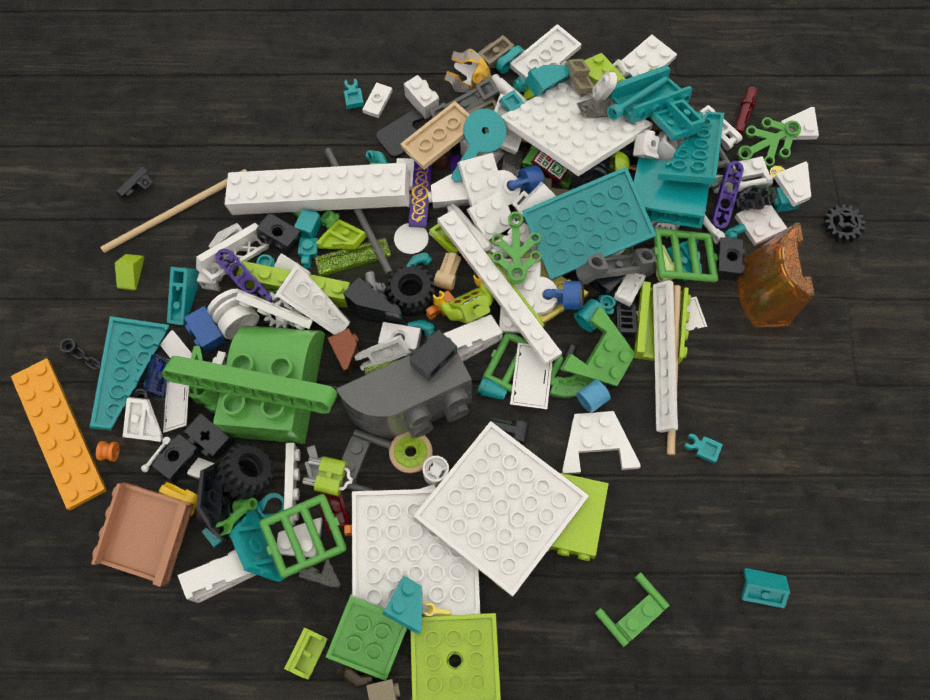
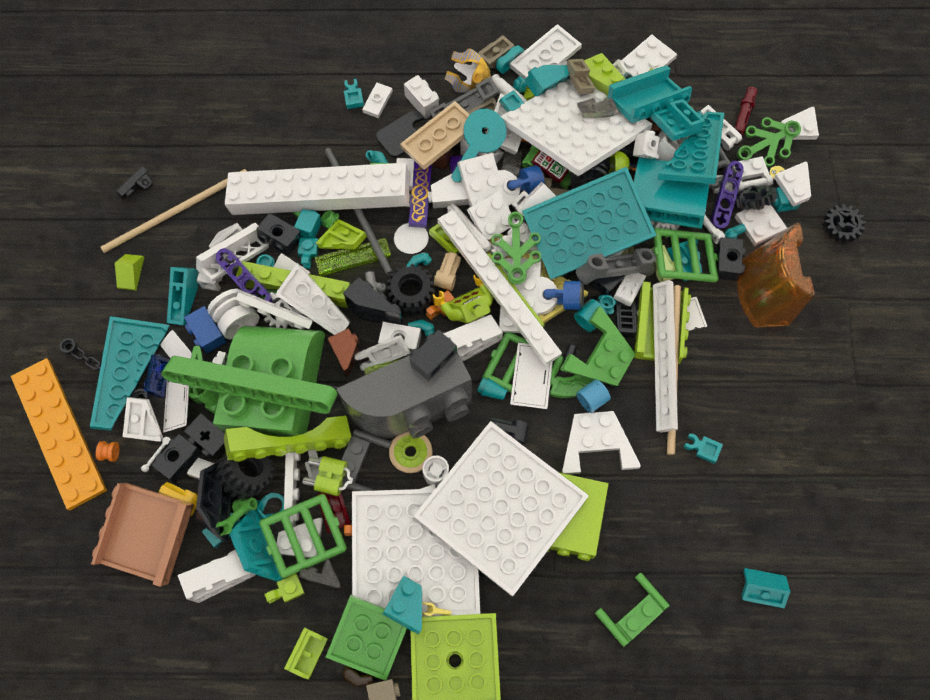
(247, 443): none -> lime arch
(288, 589): none -> lime plate
(605, 86): white plate -> none
(616, 110): teal piece -> none

